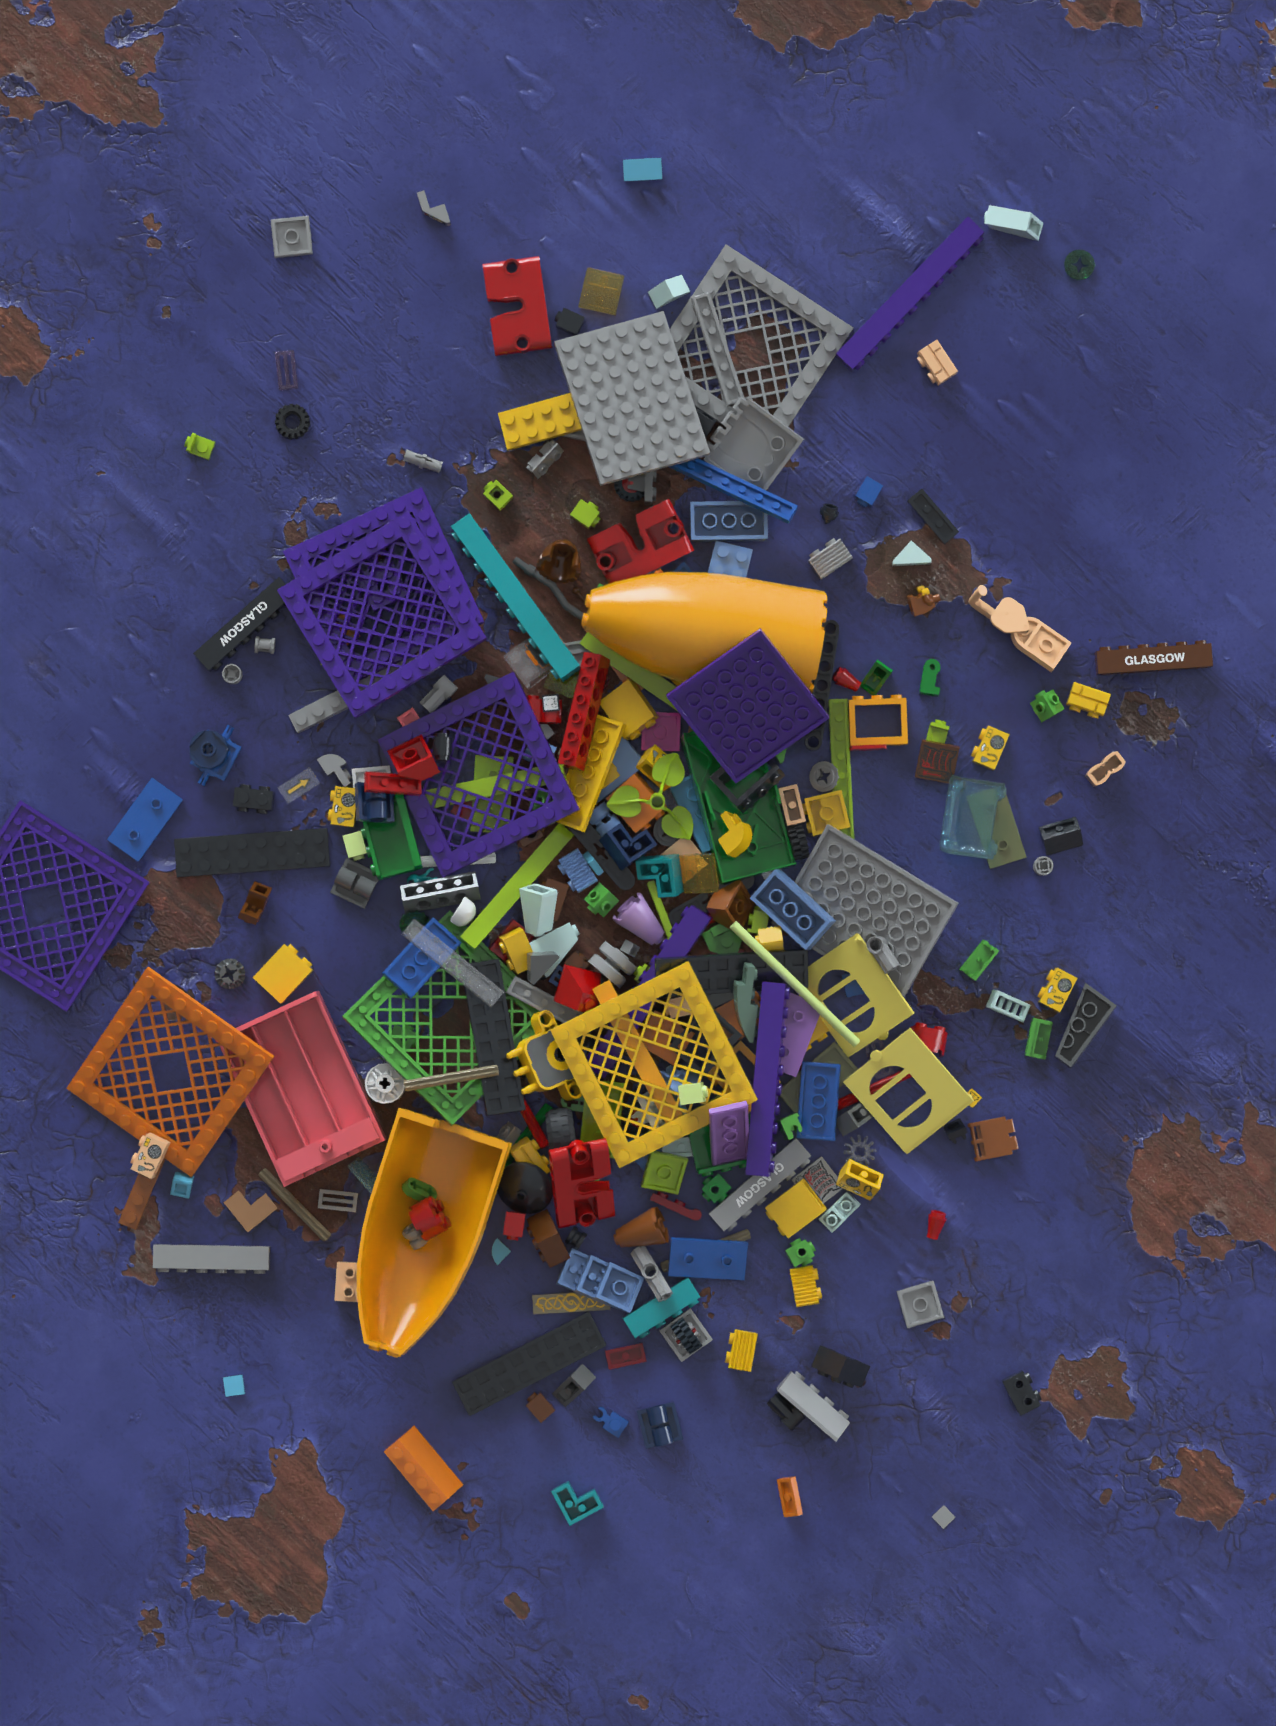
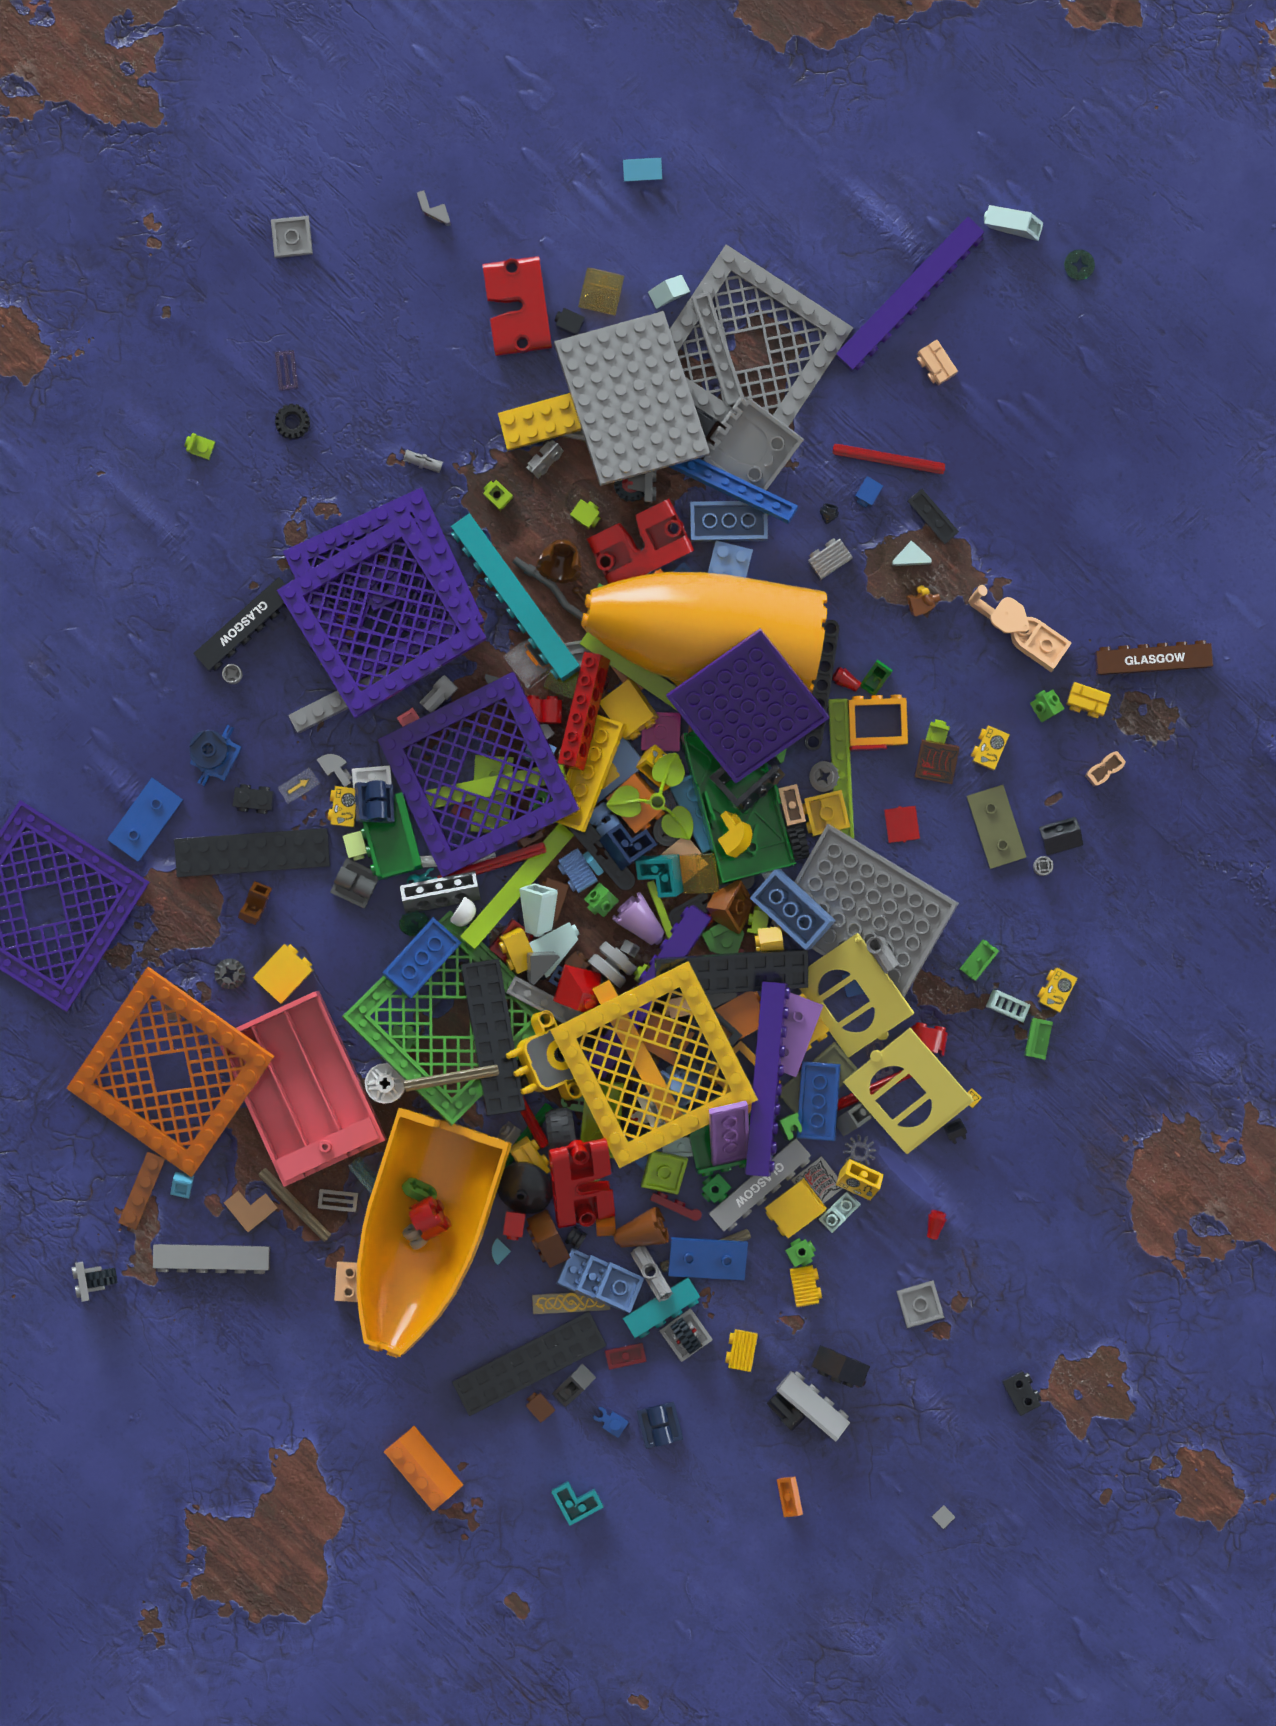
(92, 1279): none -> plate
(149, 1155): light nougat brick -> none
(234, 1385): medium azure tile -> none
(264, 645): light grey bush -> none
(391, 784): red tile -> none
(414, 759): red slope -> none
(442, 747): black brick -> none
(452, 963): clear plate -> none
(503, 860): none -> red axle
(550, 702): sticker -> none
(606, 1227): none -> orange slope
(692, 1093): yellowish green brick -> none
(745, 1009): sand green slope -> none
(794, 983): yellowish green piece -> none
(888, 458): none -> red axle
(902, 824): none -> red piece
(928, 679): green leg -> none
(971, 817): clear light blue windscreen -> none
(993, 1138): dark orange plate -> none
(1086, 1021): dark grey wedge -> none

